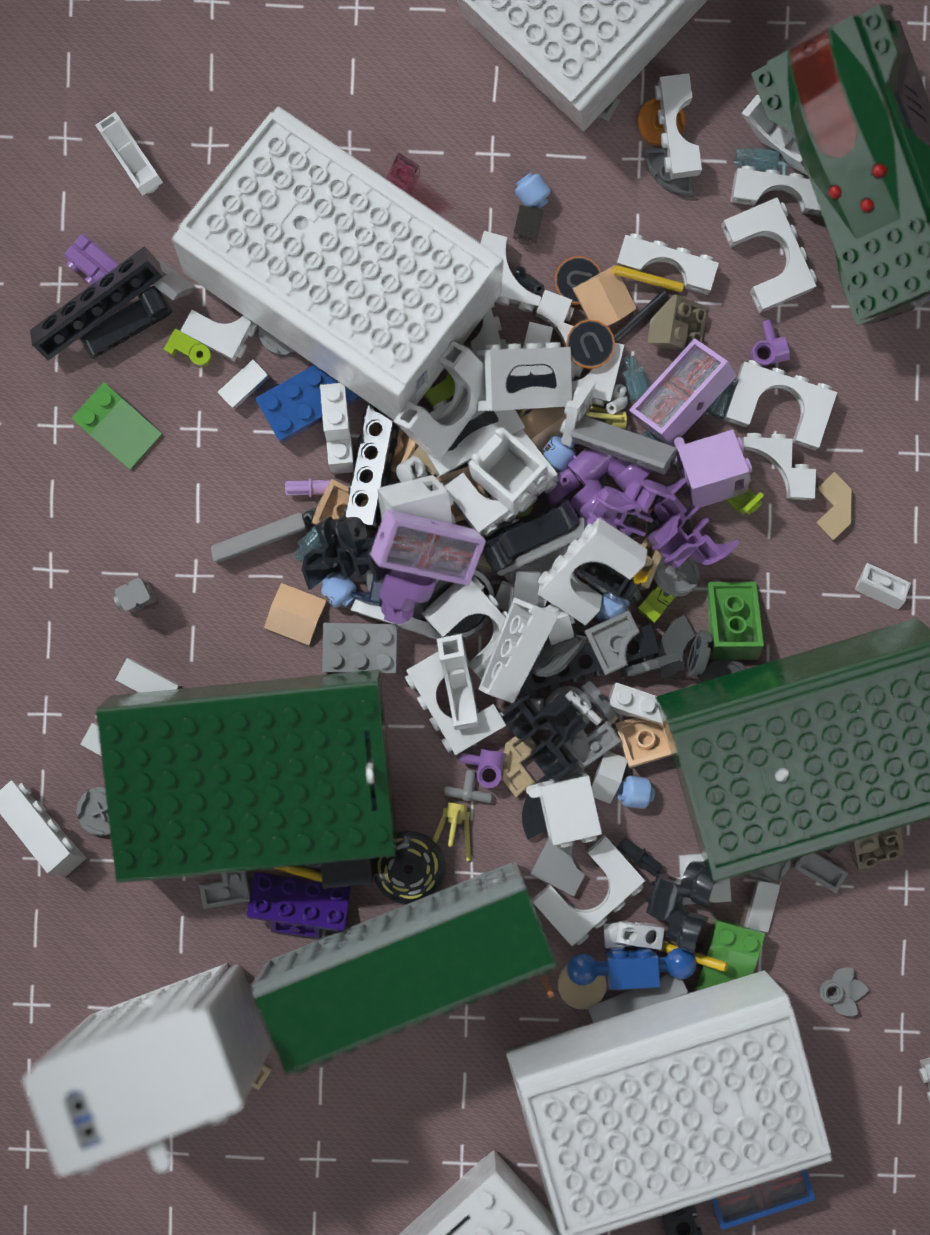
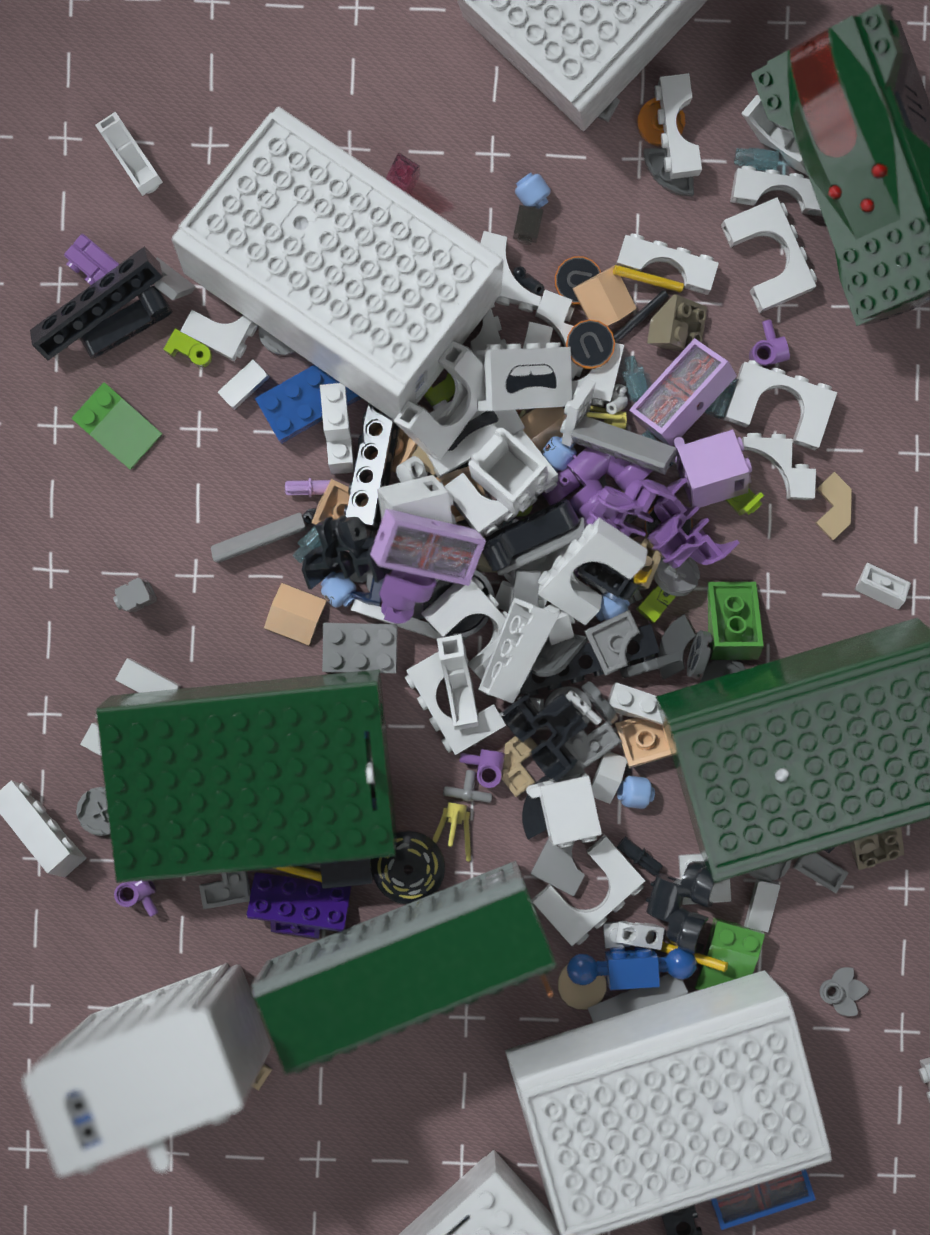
(142, 893): none -> medium lavender piece

